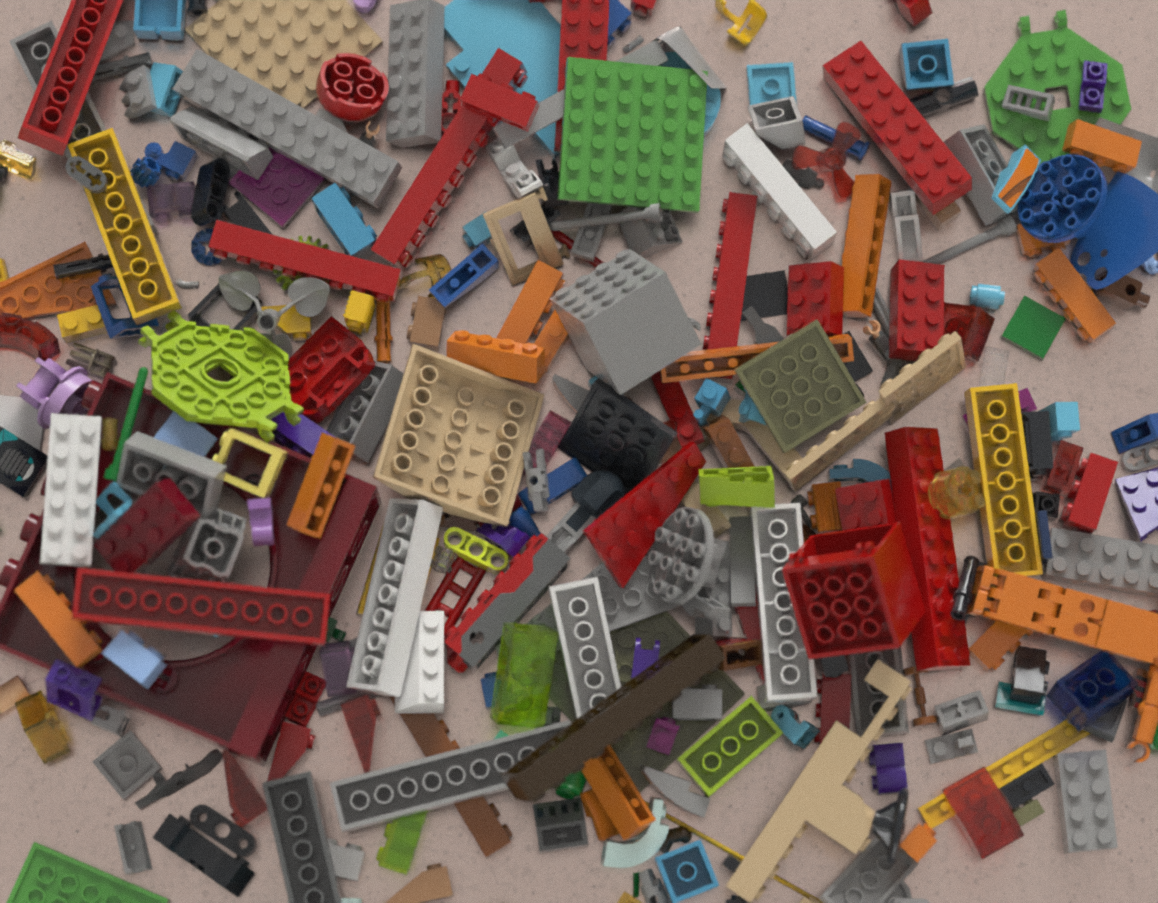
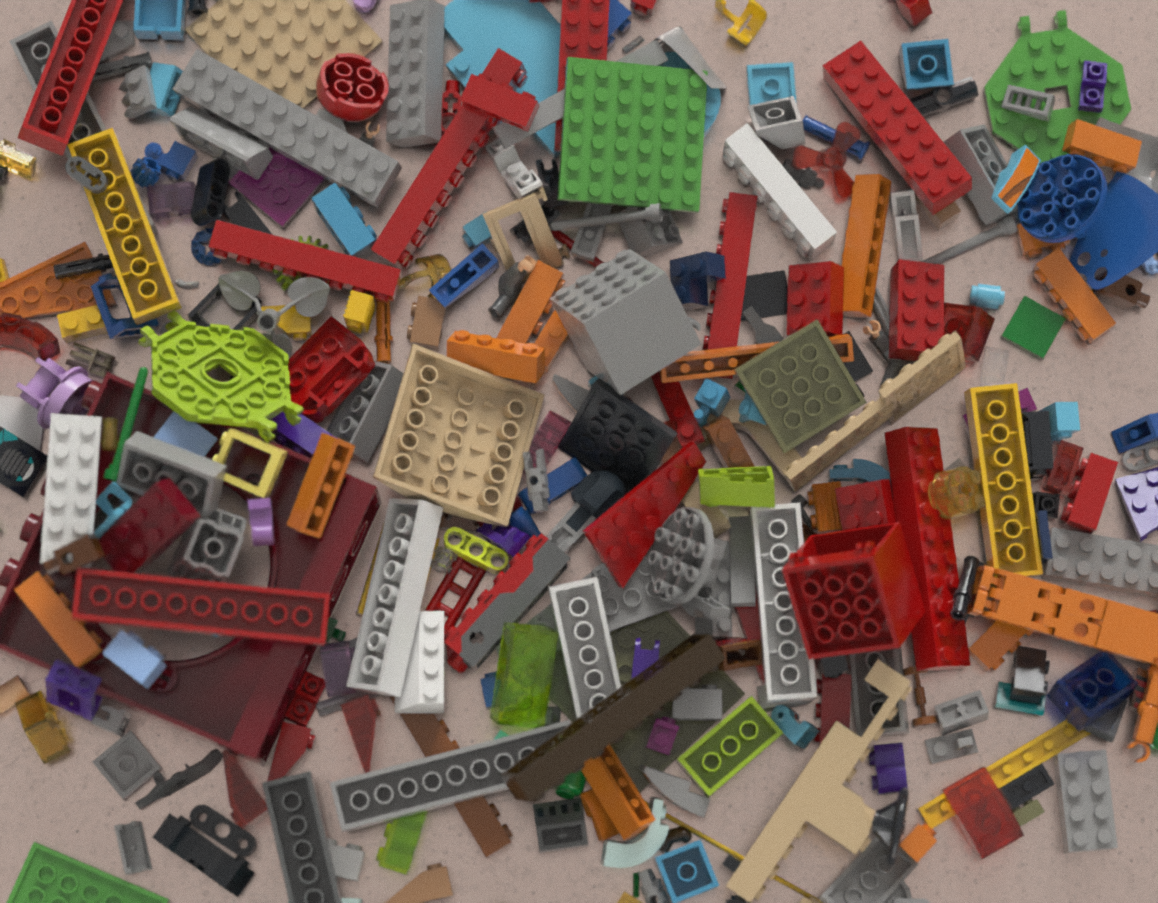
(84, 551): none -> reddish brown torso
(511, 285): none -> dark grey arm
(692, 273): none -> dark blue brick

